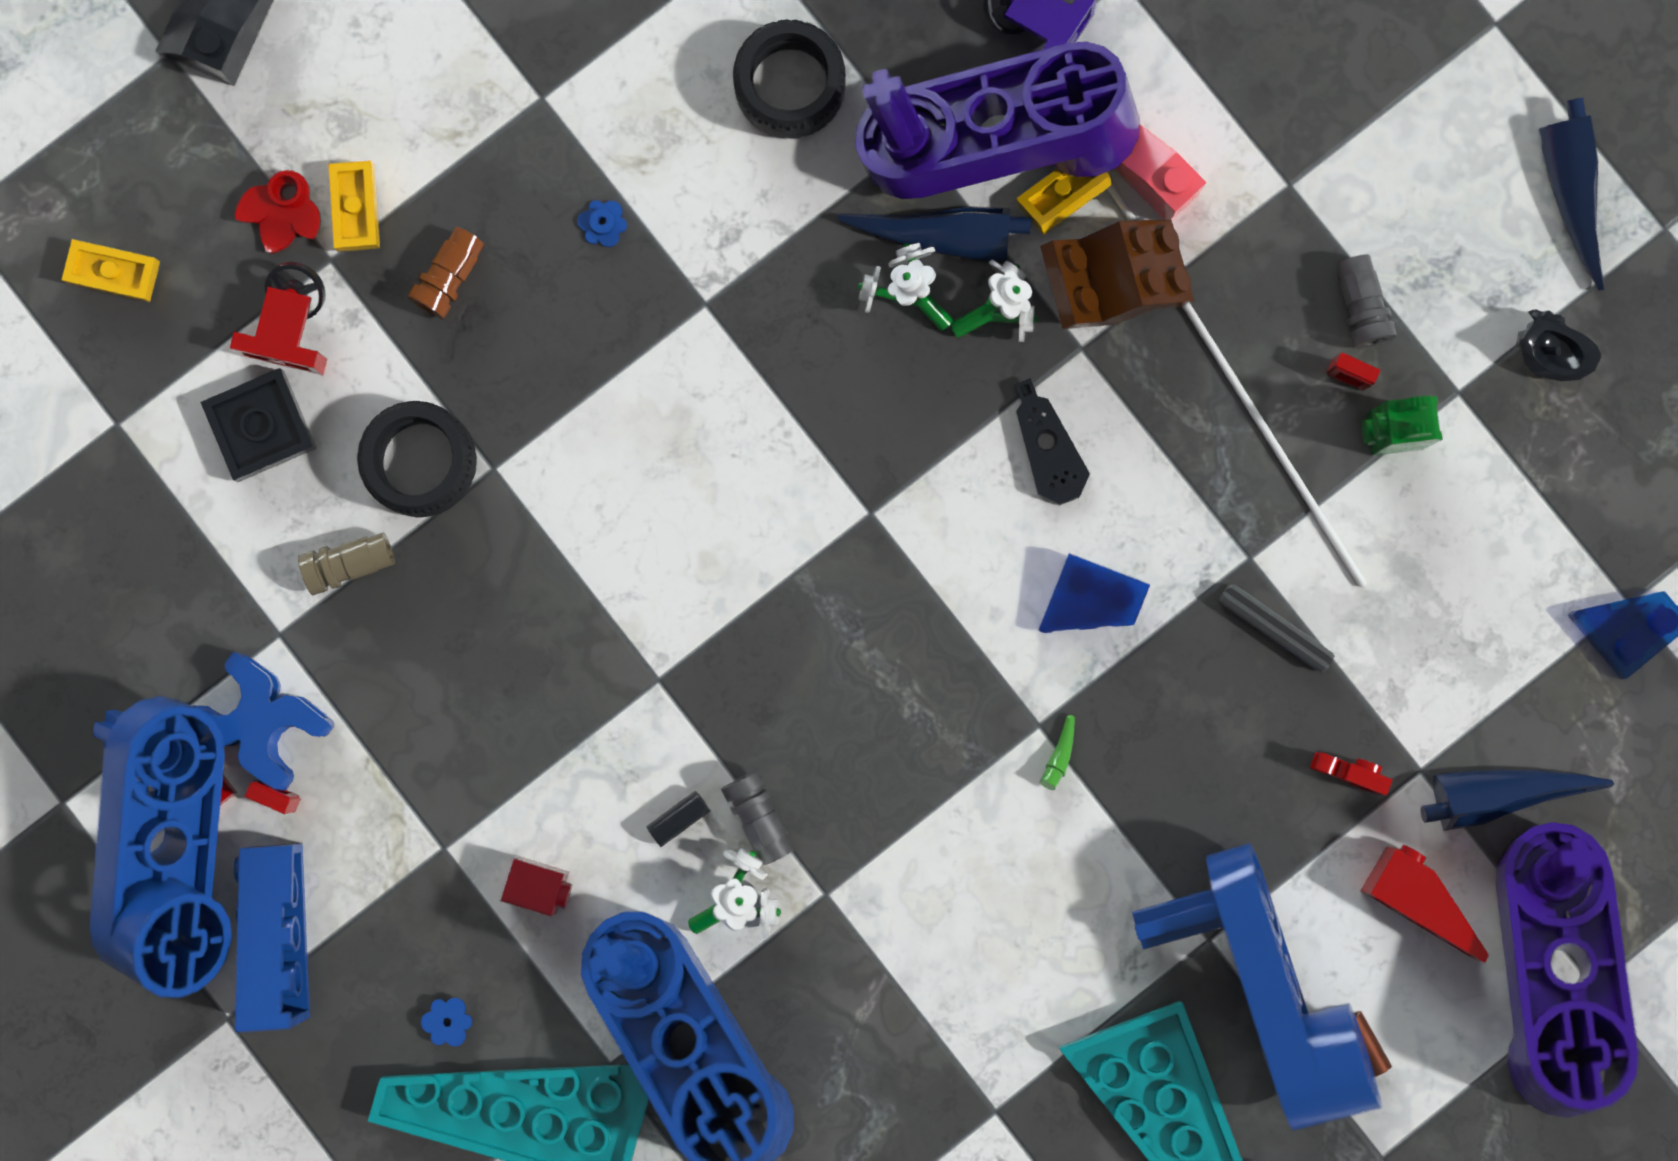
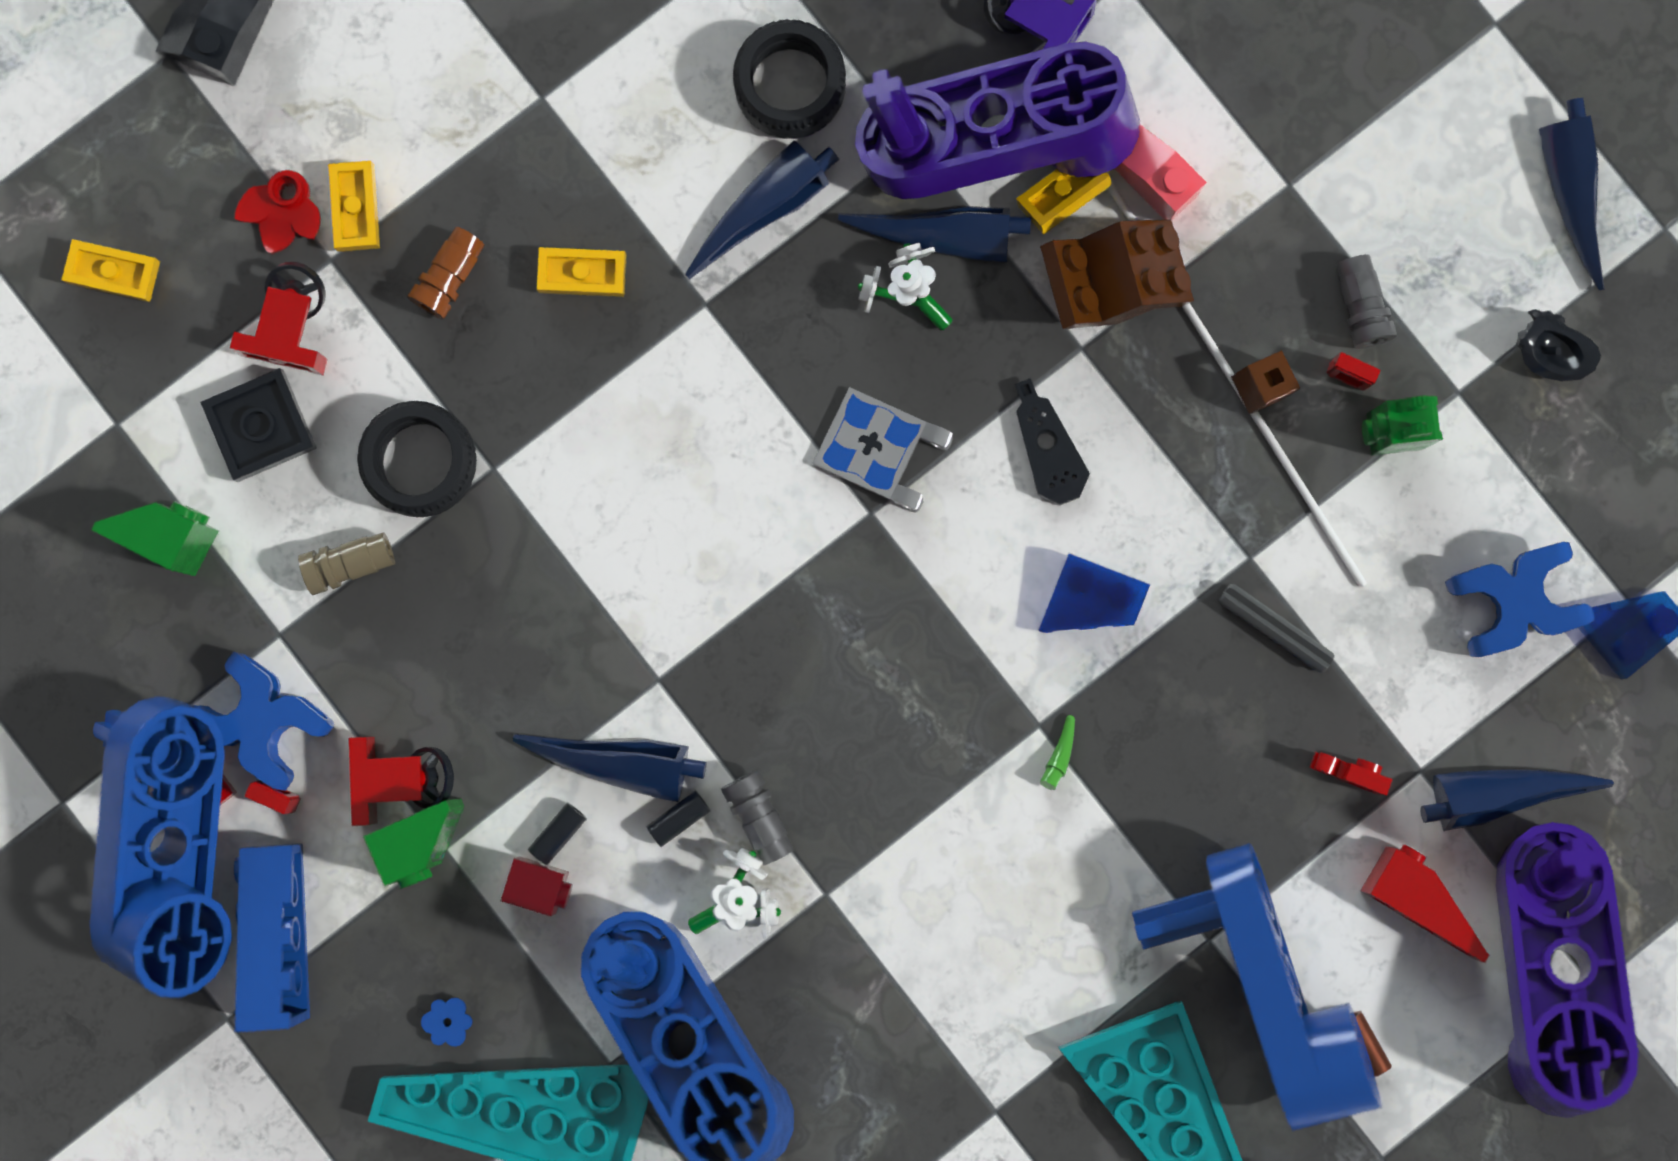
(166, 535): none -> green slope
(393, 779): none -> red piece
(414, 844): none -> green slope
(557, 833): none -> black axle
(581, 271): none -> yellow plate
(609, 232): blue plant -> none
(634, 765): none -> dark blue piece
(775, 193): none -> dark blue piece
(874, 444): none -> light grey flag
(1010, 295): white plant -> none
(1265, 382): none -> reddish brown piece
(1520, 600): none -> blue piece

